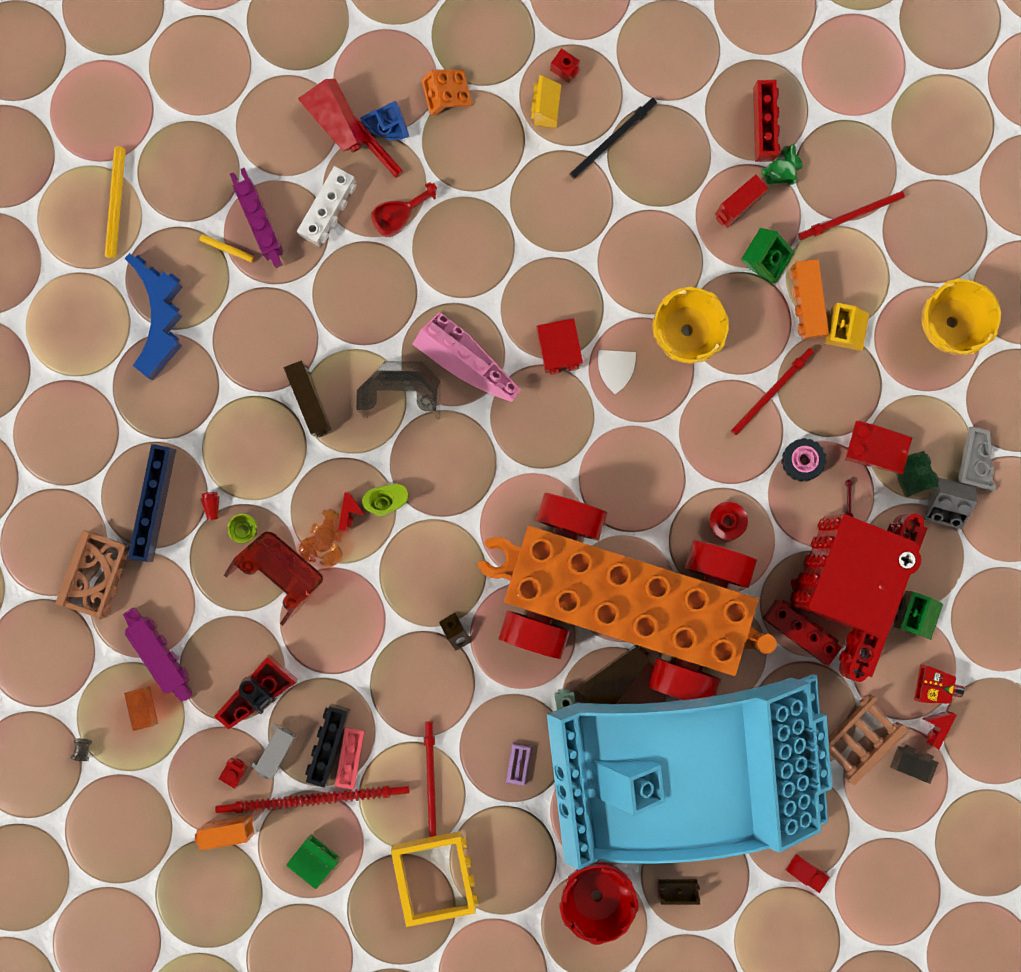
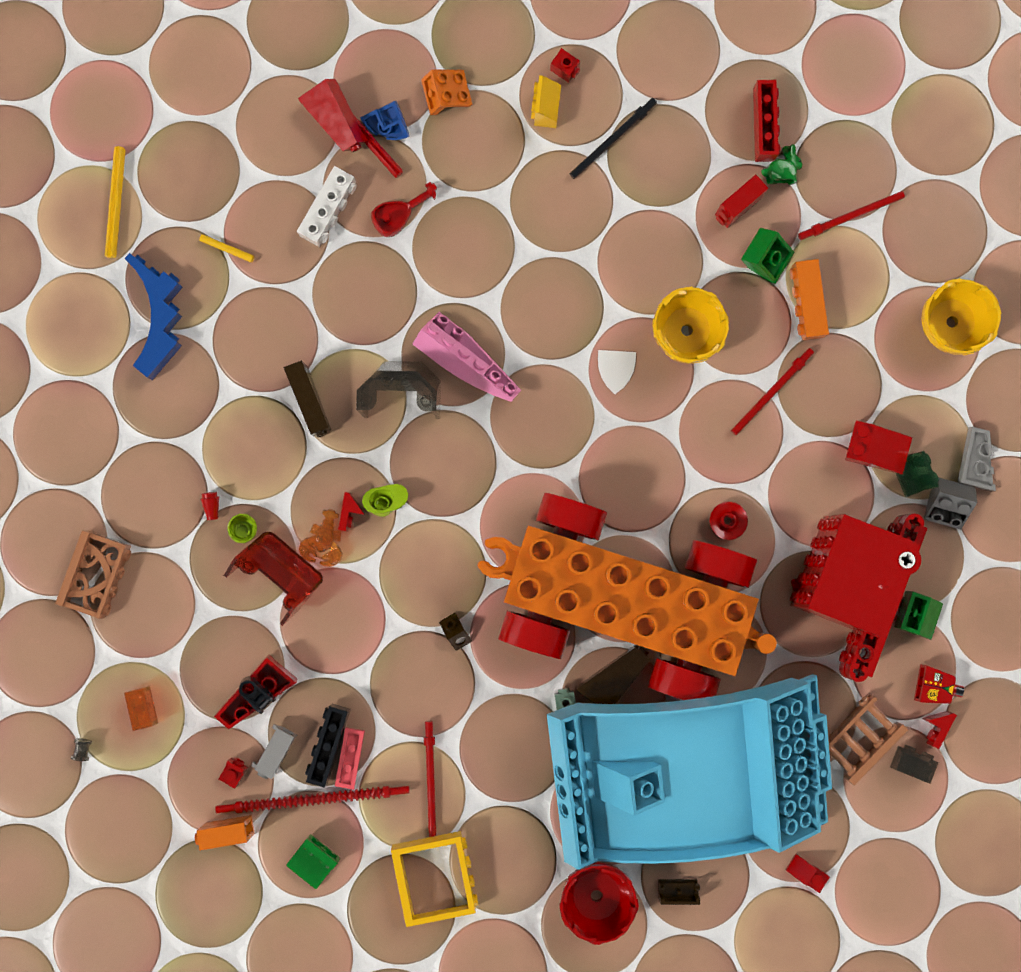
(152, 503): dark blue brick -> none
(156, 655): magenta hinge -> none
(257, 218): magenta hinge -> none
(521, 747): lavender tile -> none
(559, 346): red brick -> none
(802, 632): red brick -> none
(815, 457): black wheel -> none
(847, 327): yellow slope -> none
(848, 483): dark red hinge -> none

